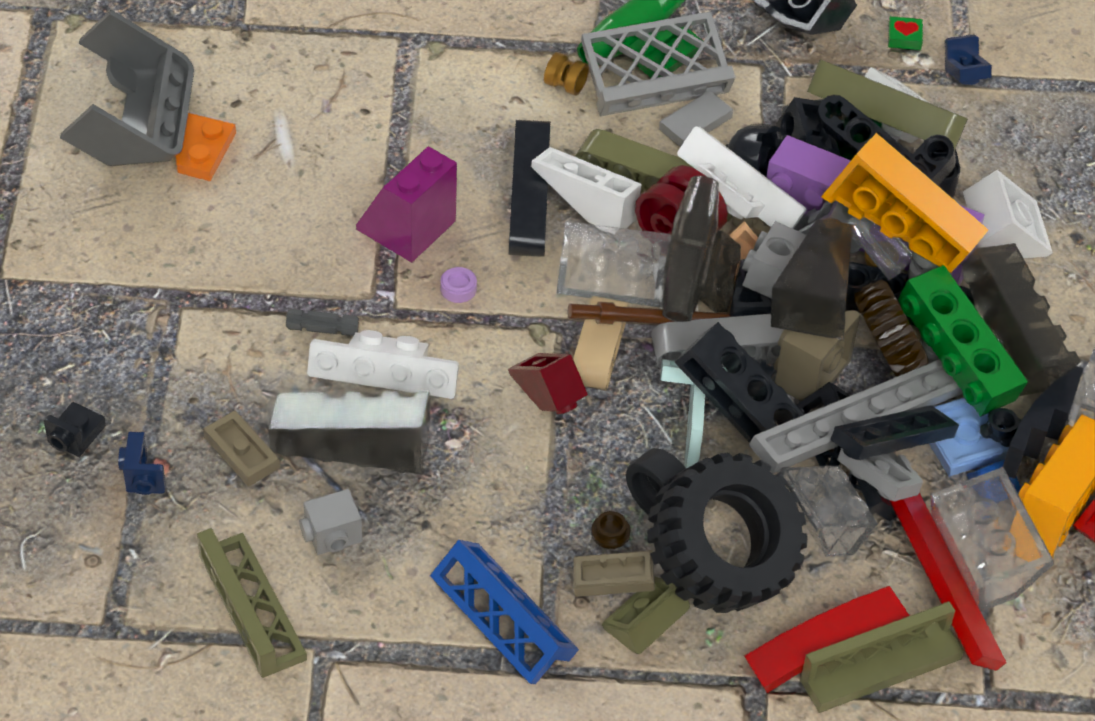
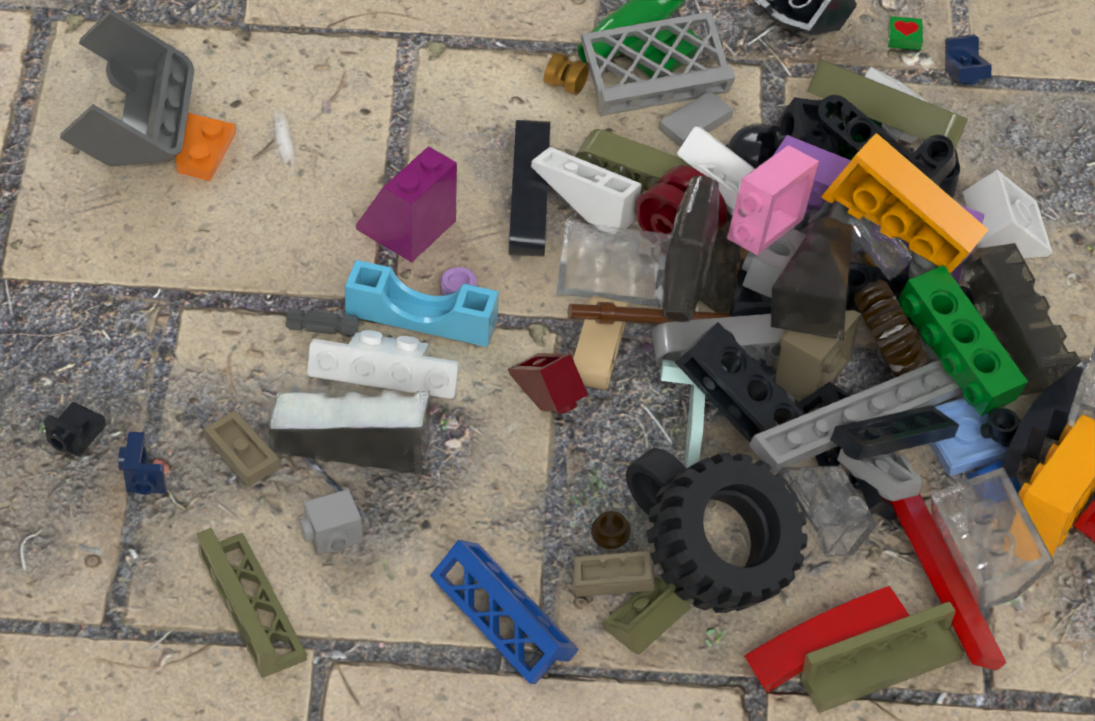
(380, 297): none -> medium azure arch
(773, 199): none -> bright pink window

